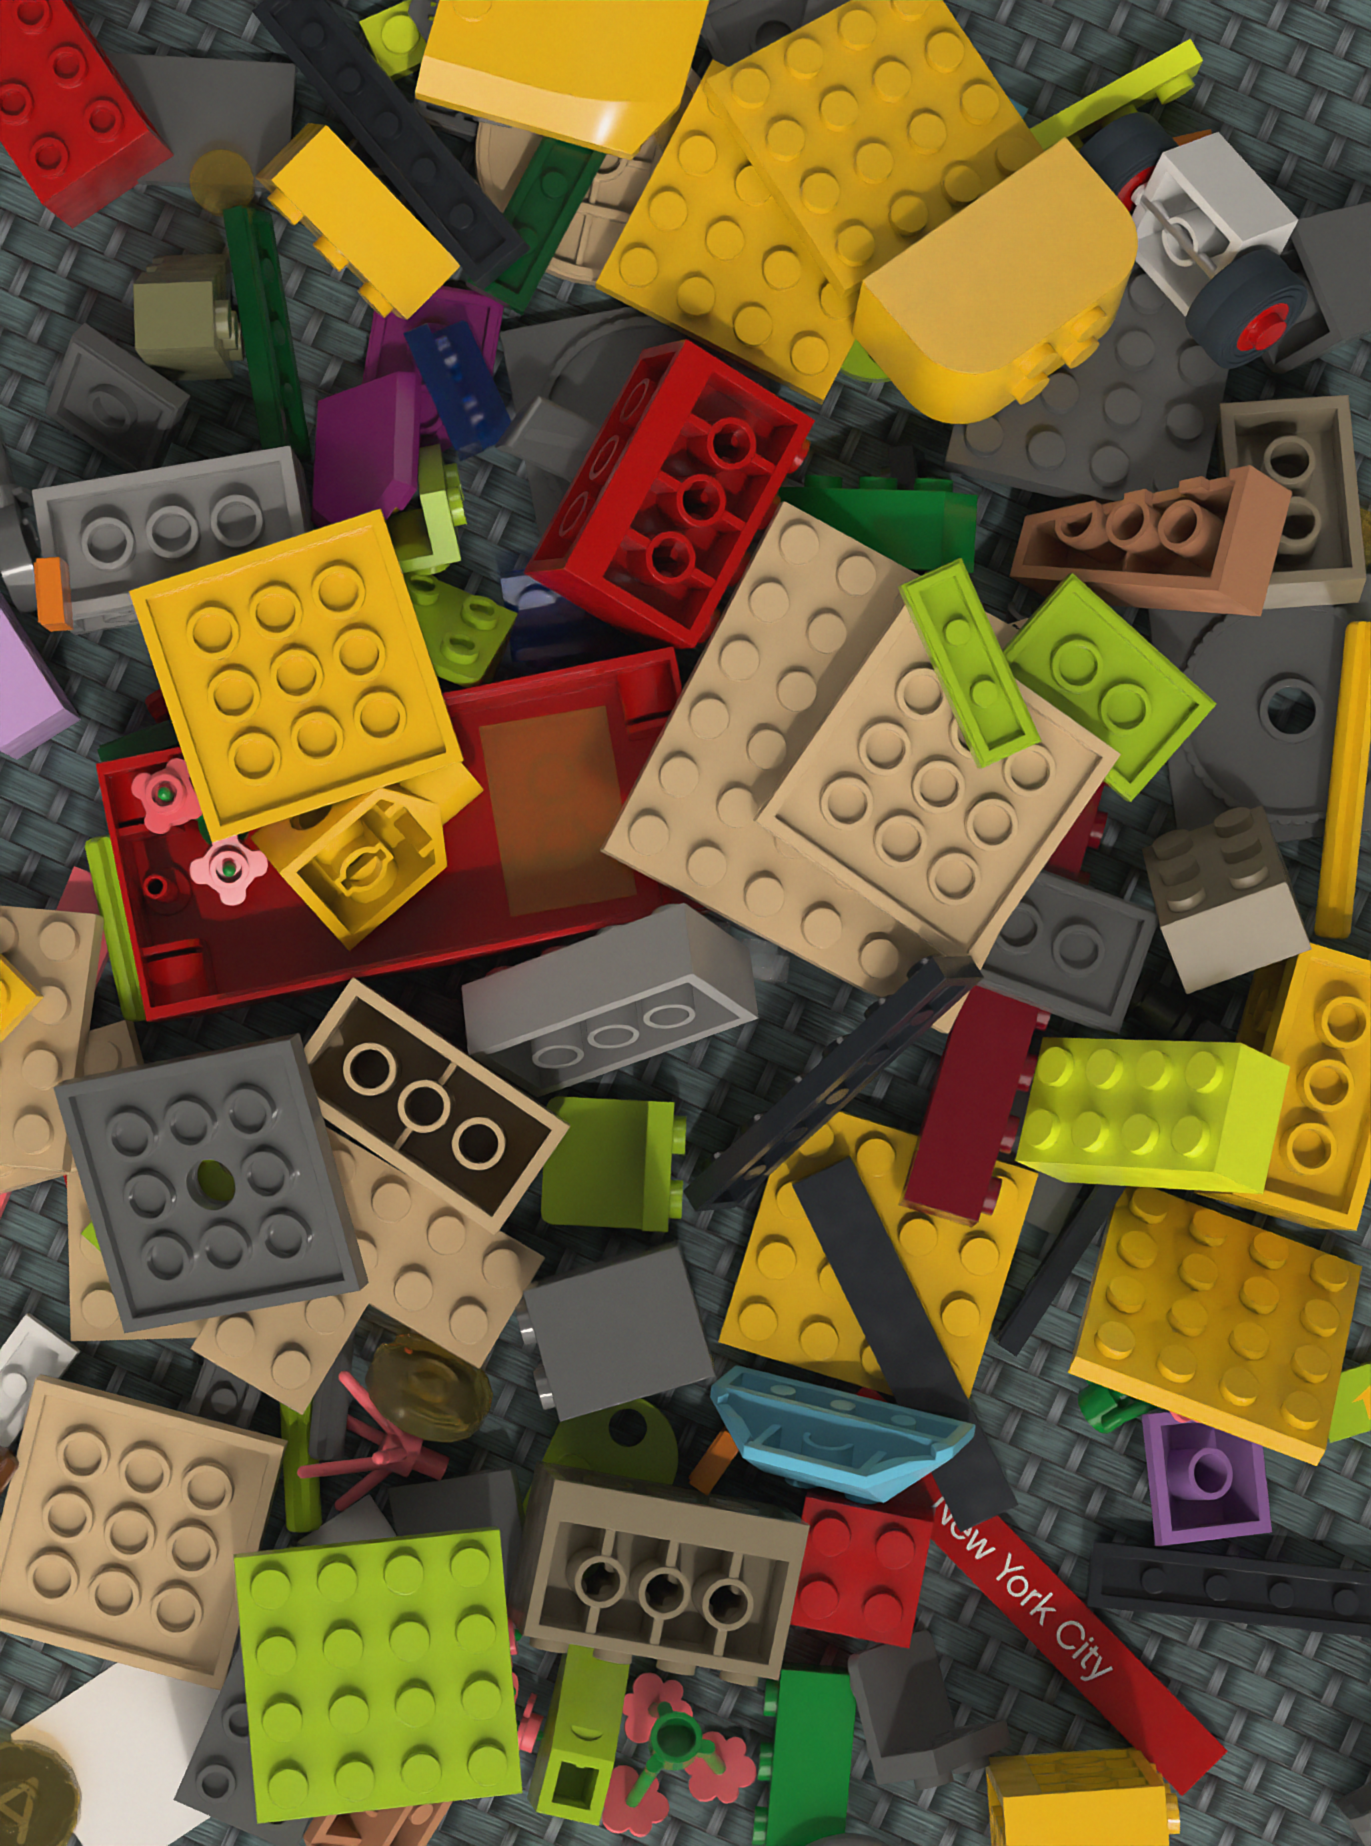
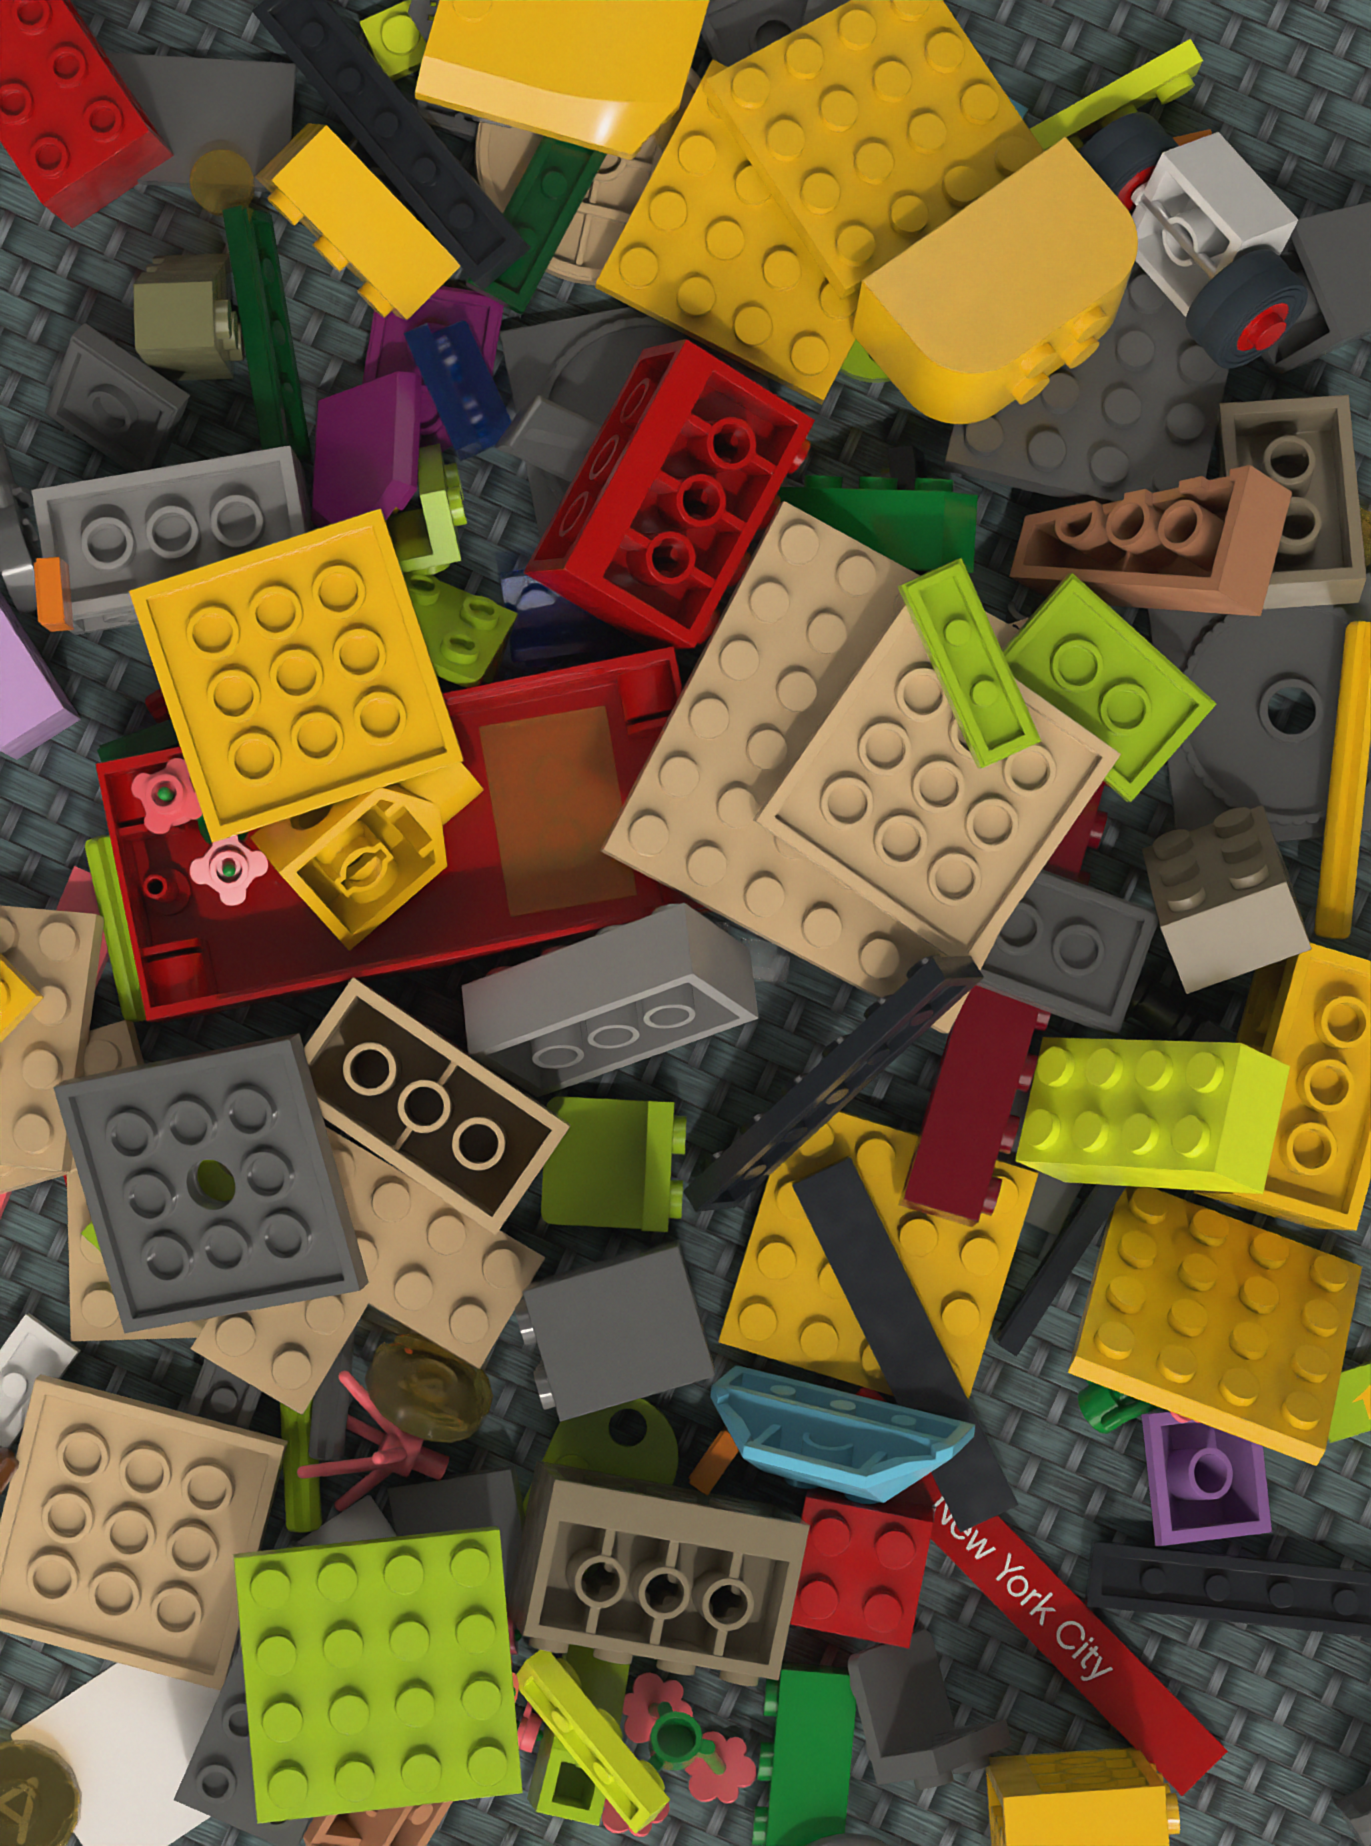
(592, 1739): none -> neon yellow plate

